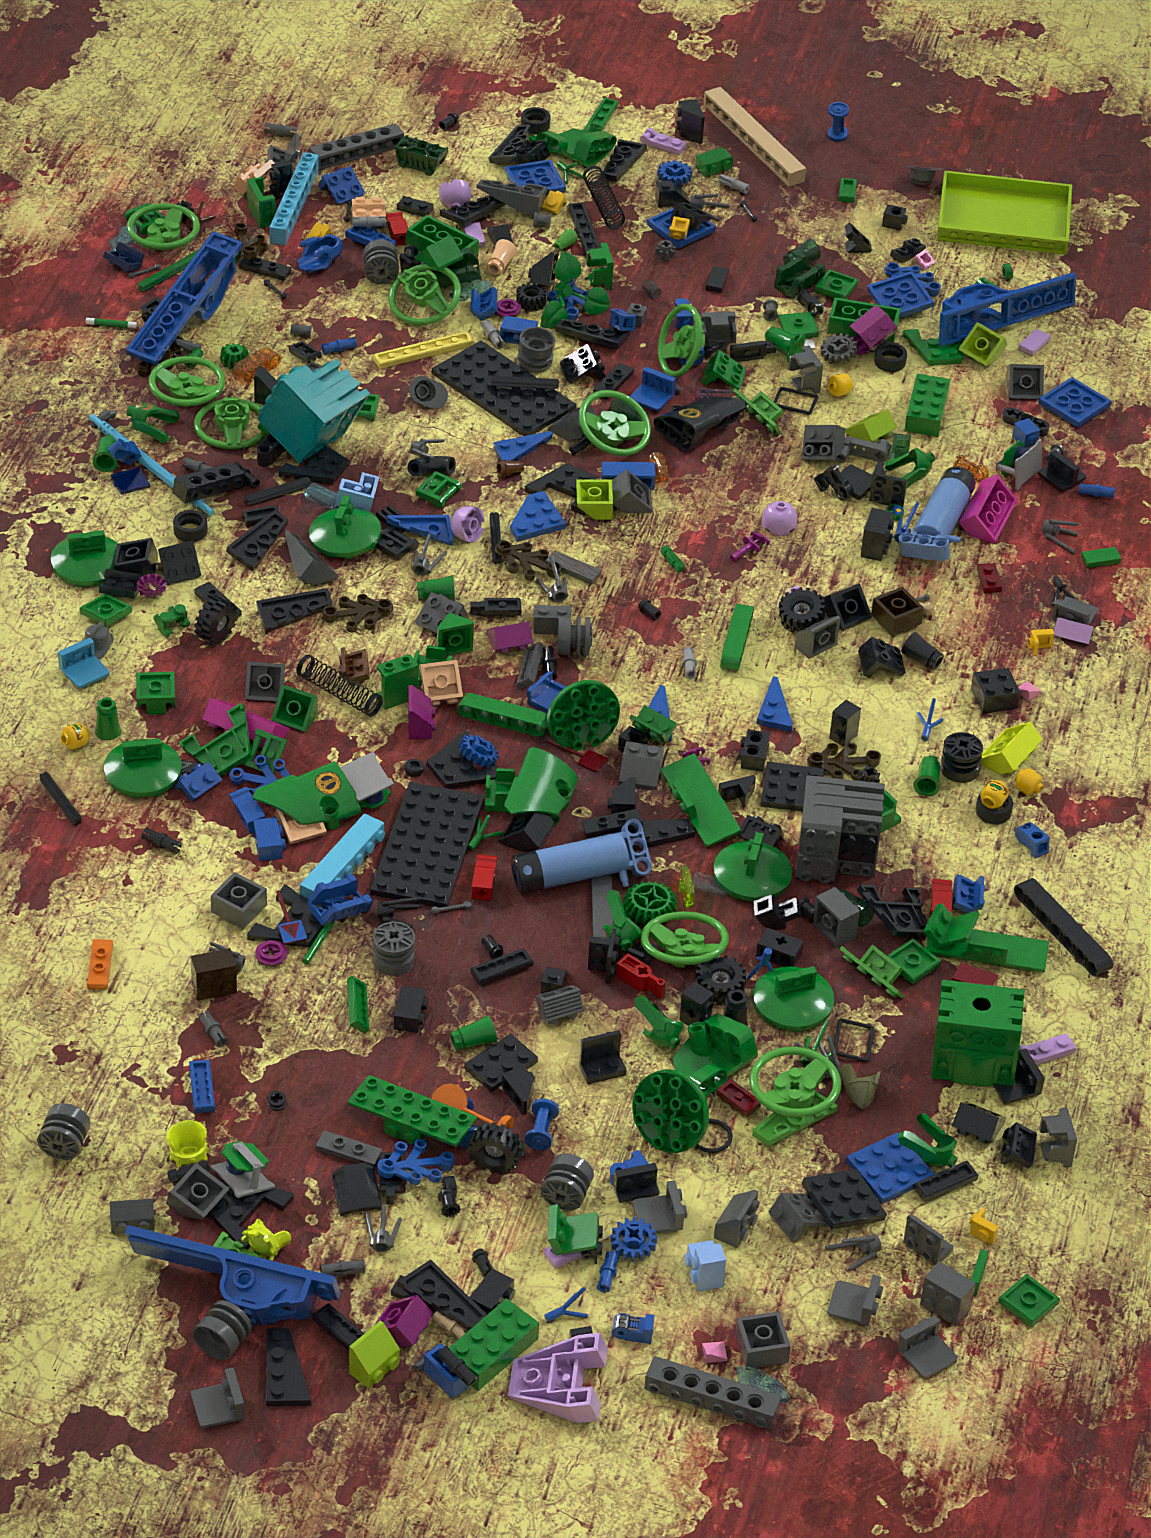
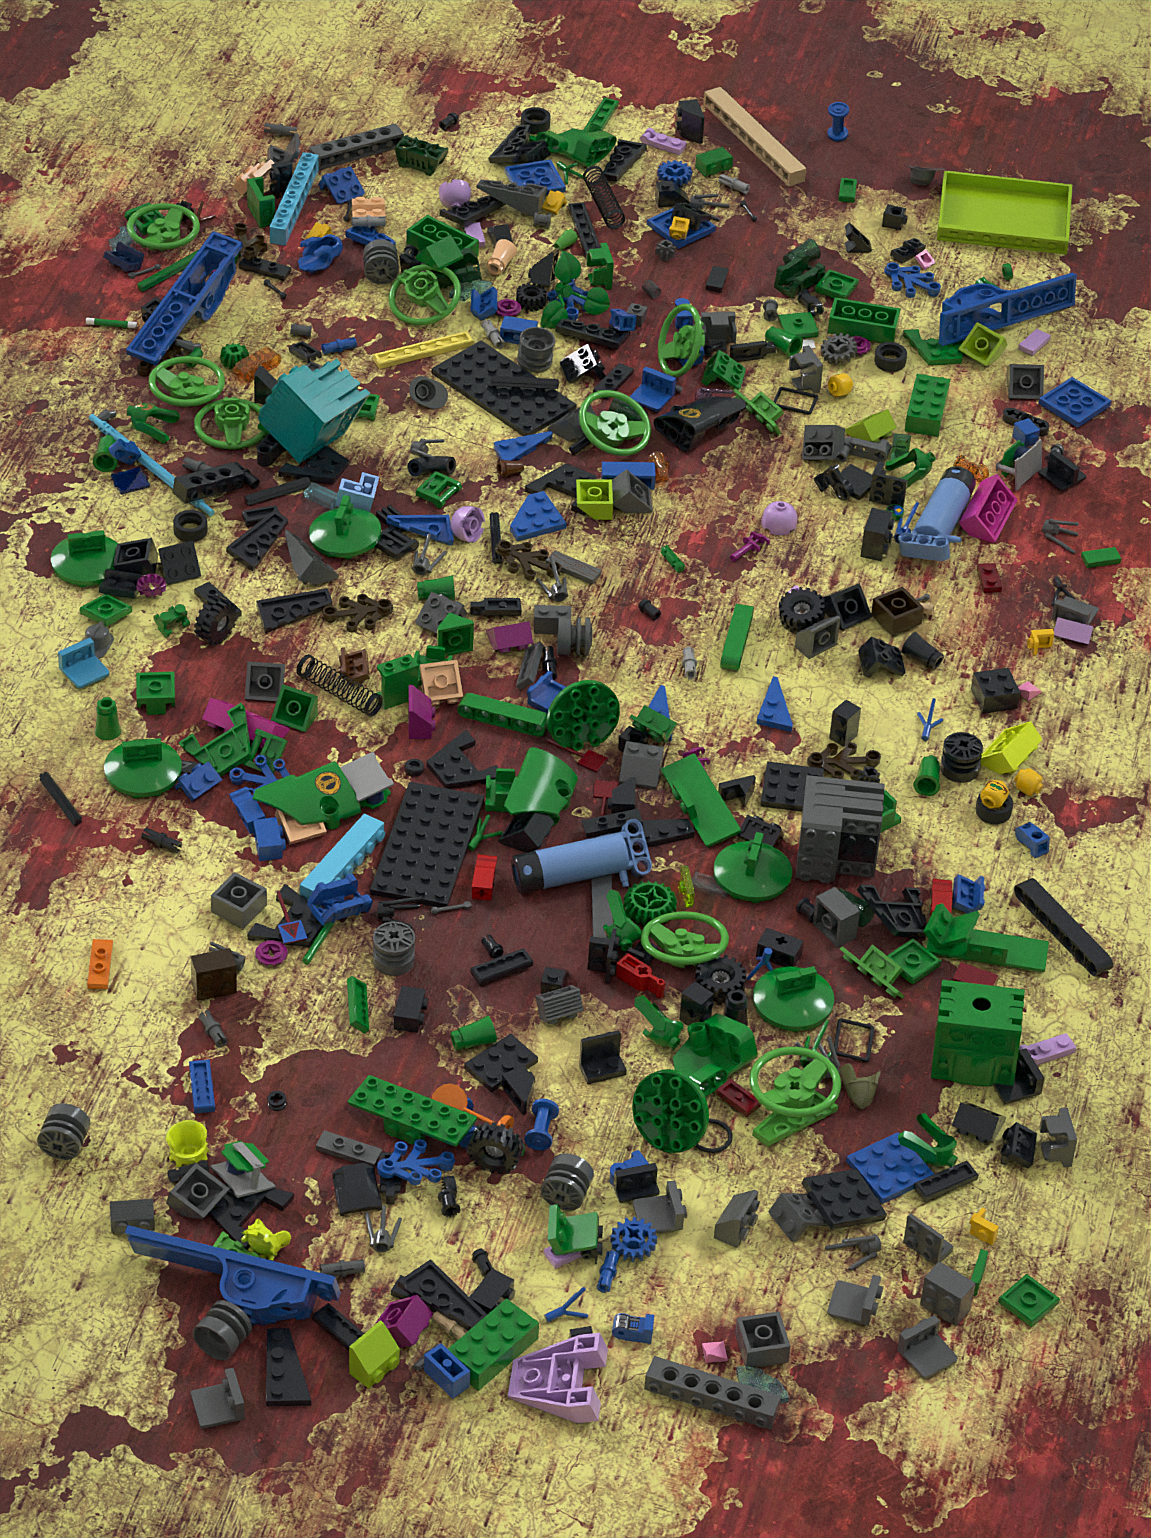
(75, 736): yellow head -> none
(397, 227): red piece -> none
(414, 206): black plate -> none
(457, 1366): black pin -> none
(478, 750): blue gear -> none
(603, 790): none -> dark red piece
(706, 1264): light blue brick -> none
(754, 750): black brick -> none
(775, 915): black brick -> none
(795, 346): green plate -> none
(874, 327): magenta slope -> none
(901, 292): blue plate -> none
(1097, 490): blue pin -> none

